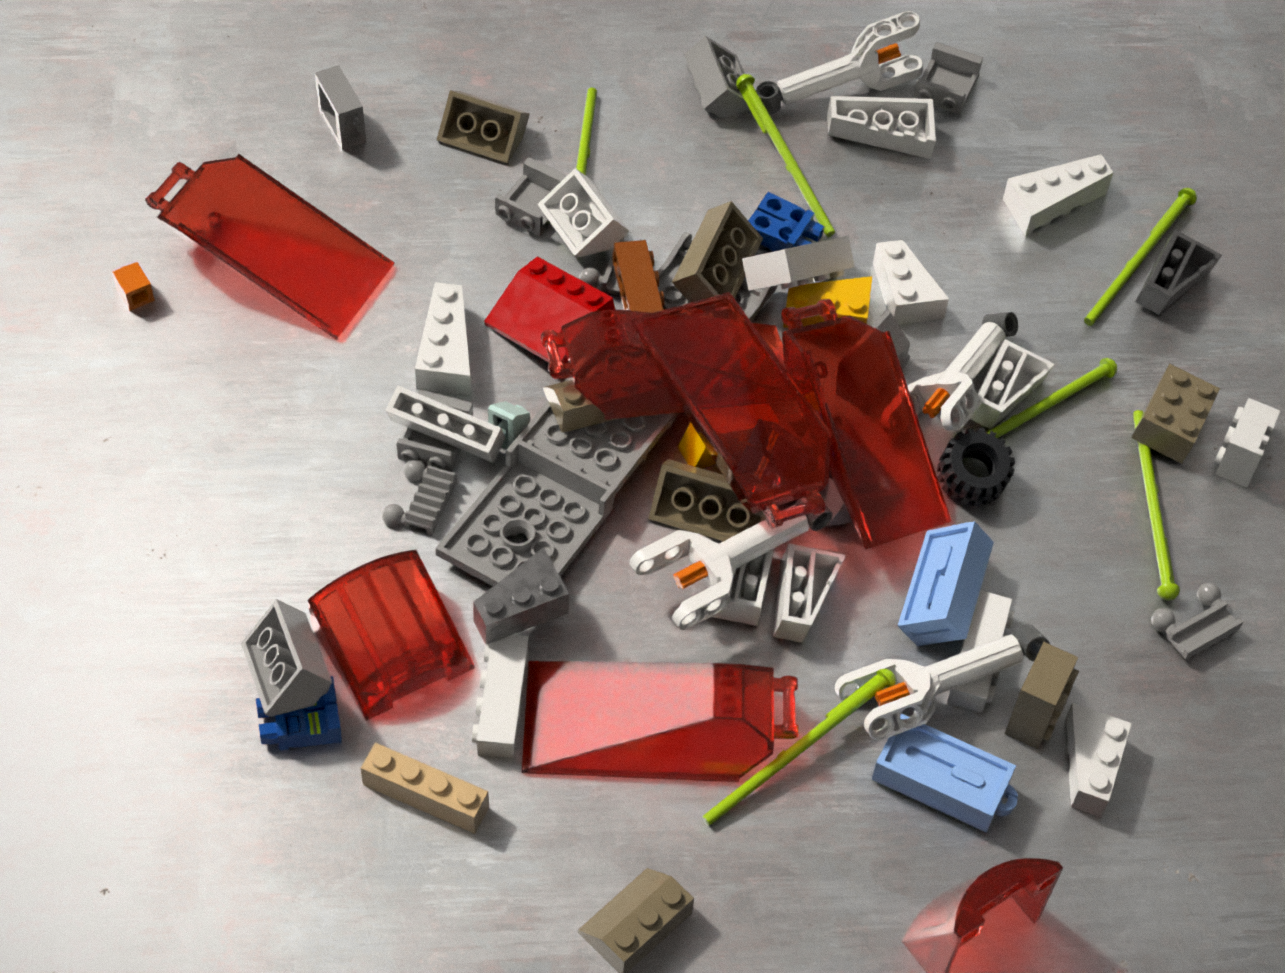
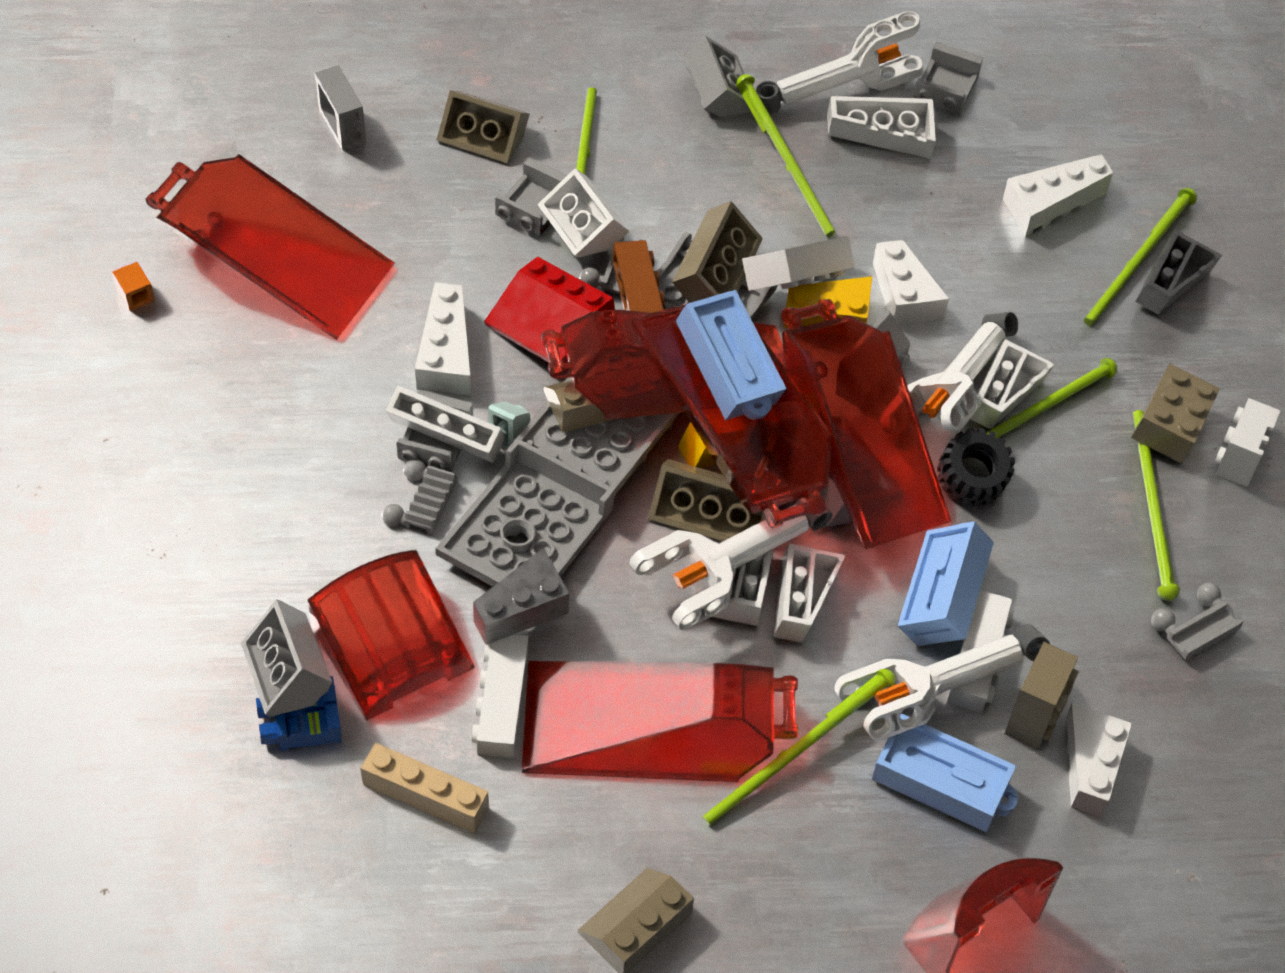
(731, 356): none -> light blue piece
(784, 224): blue hips -> none

